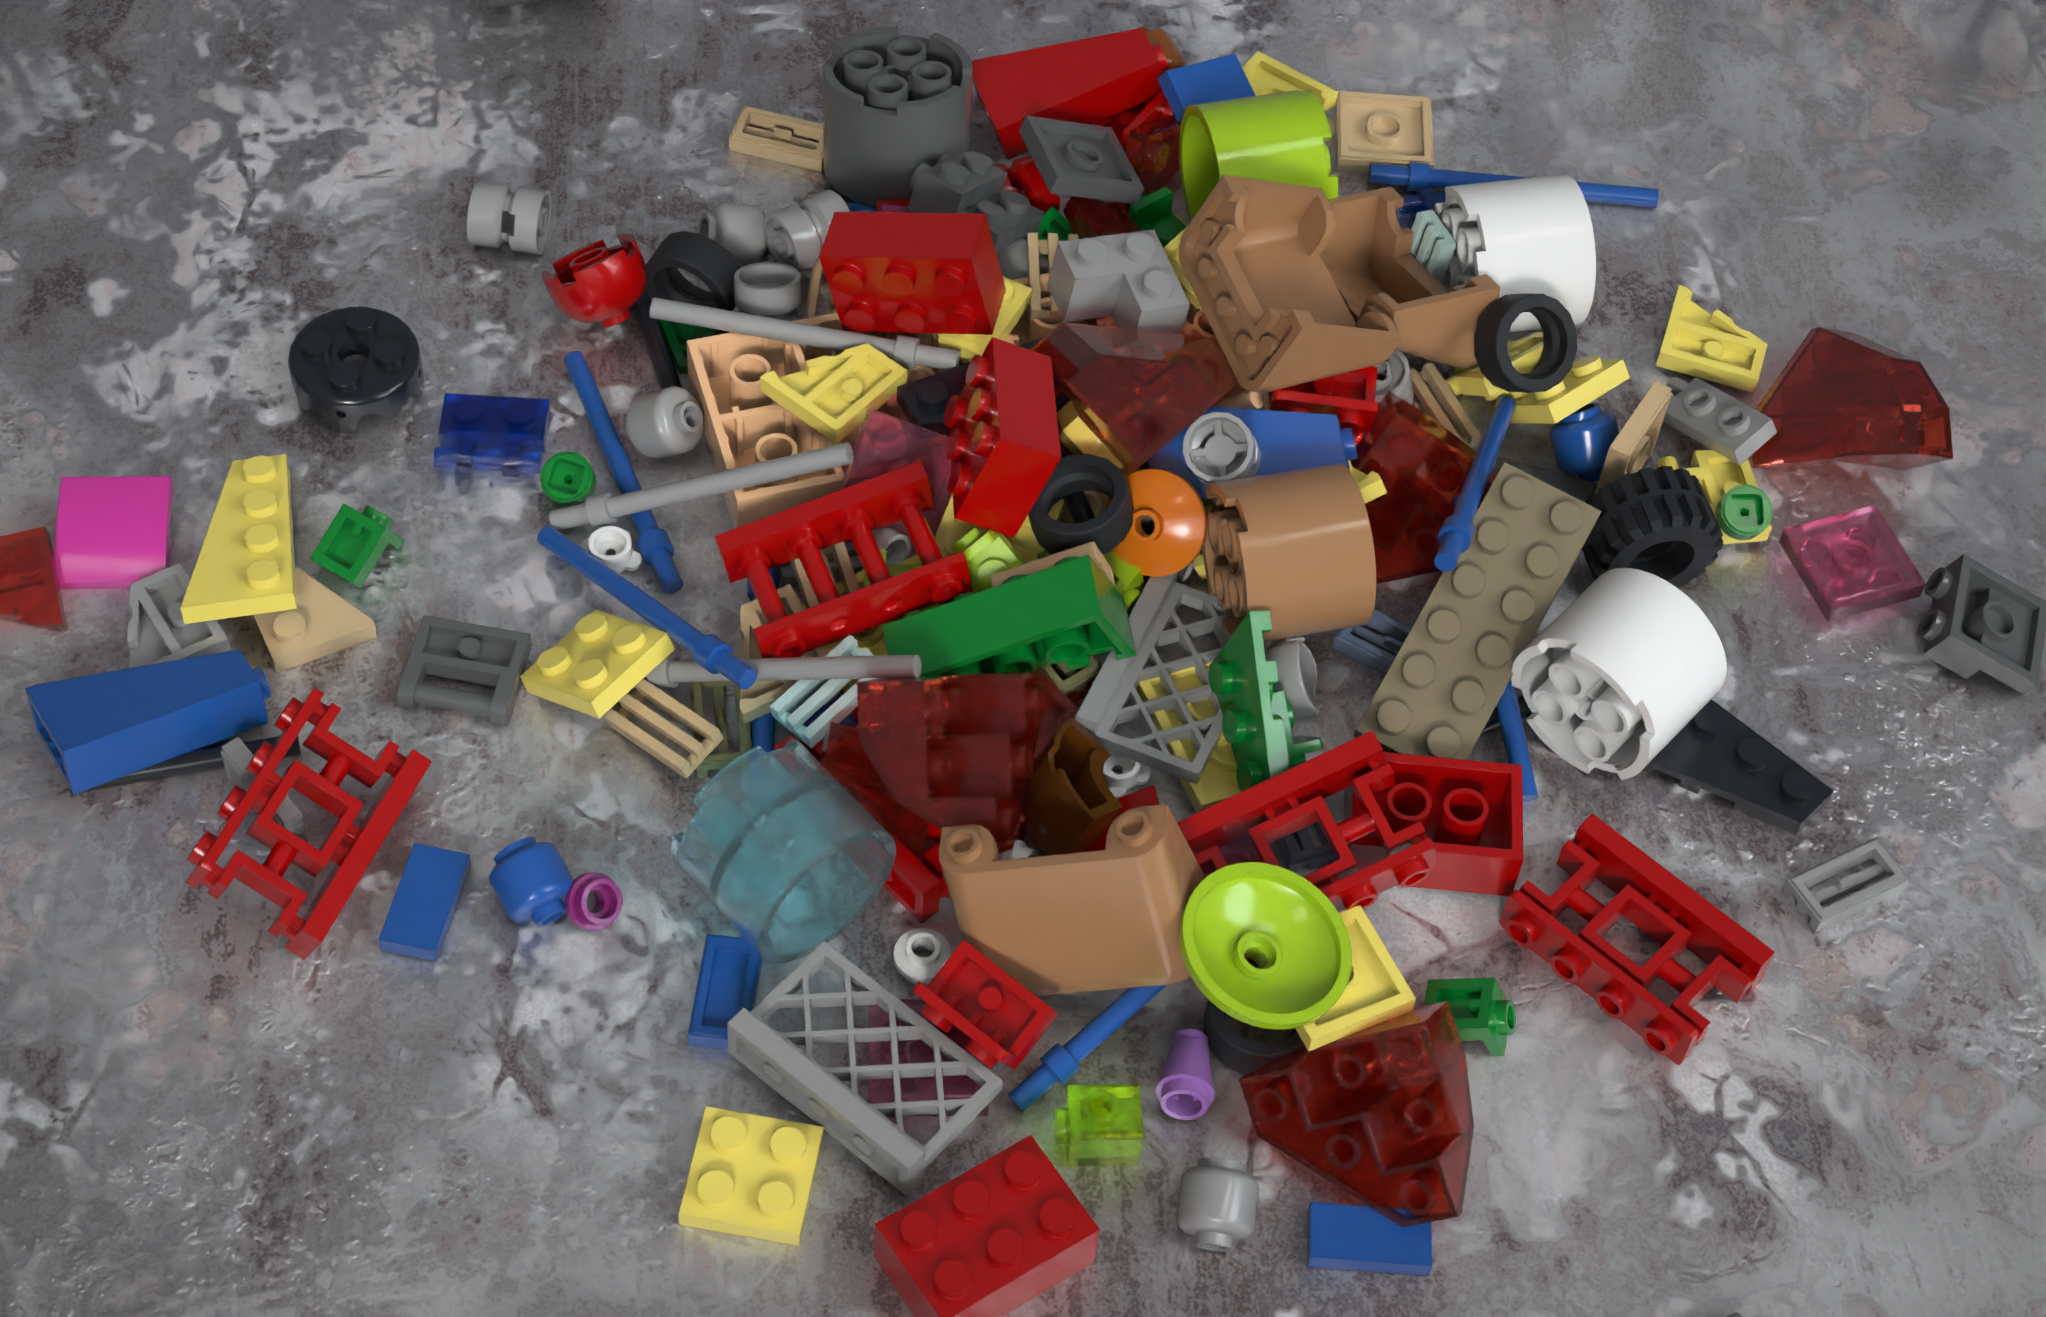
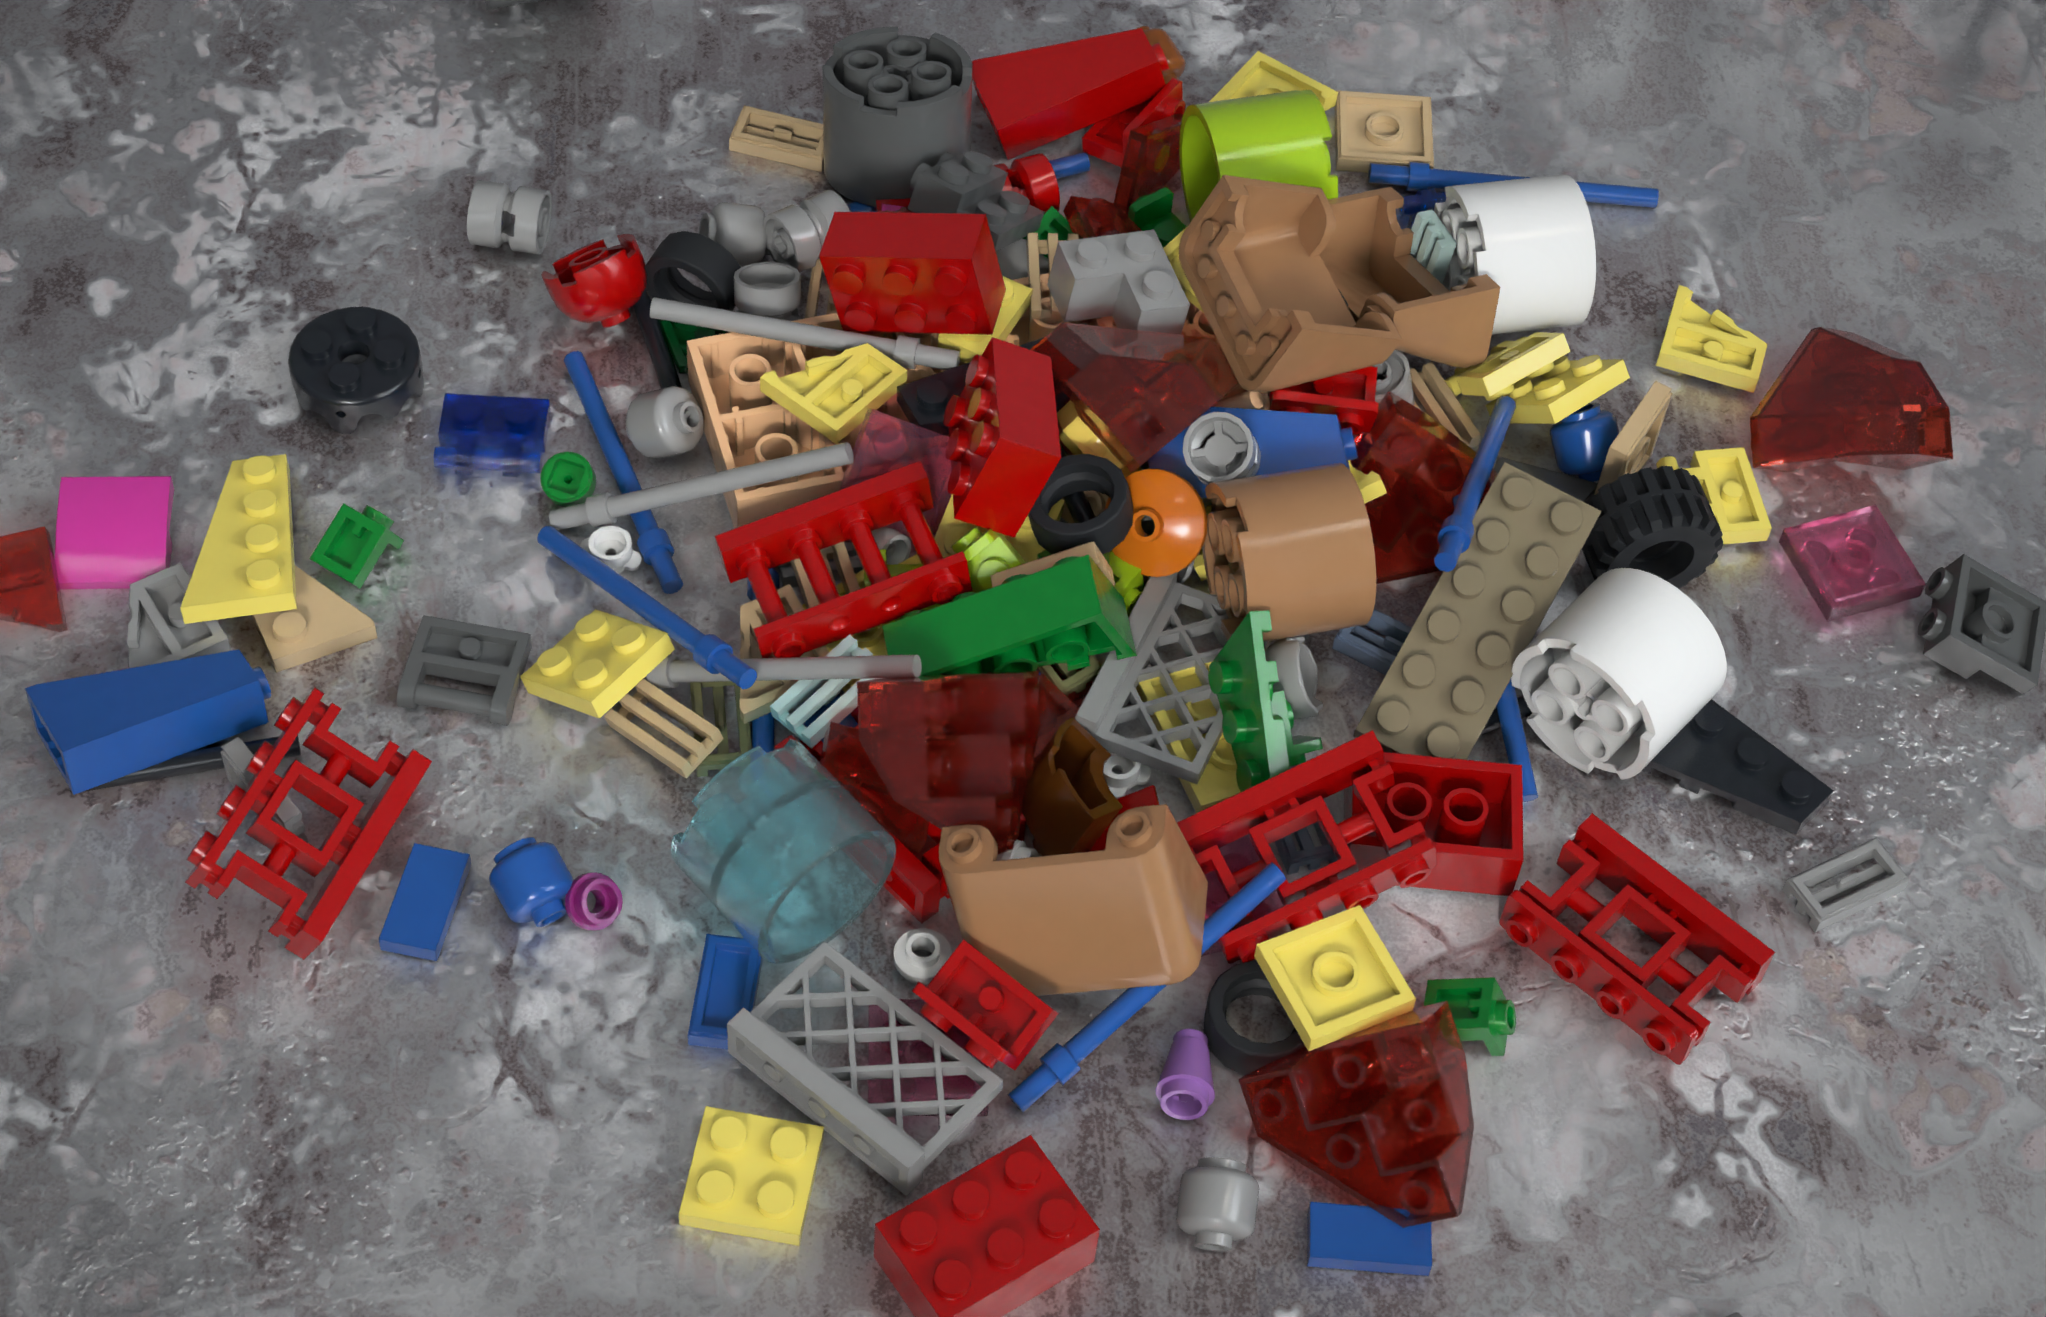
(1081, 160): dark grey plate -> none
(1100, 1125): clear neon green brick -> none
(1204, 83): blue tile -> none
(1281, 926): lime dish -> none
(1558, 342): black tyre -> none
(1717, 419): light grey hinge -> none
(1744, 512): green tile -> none

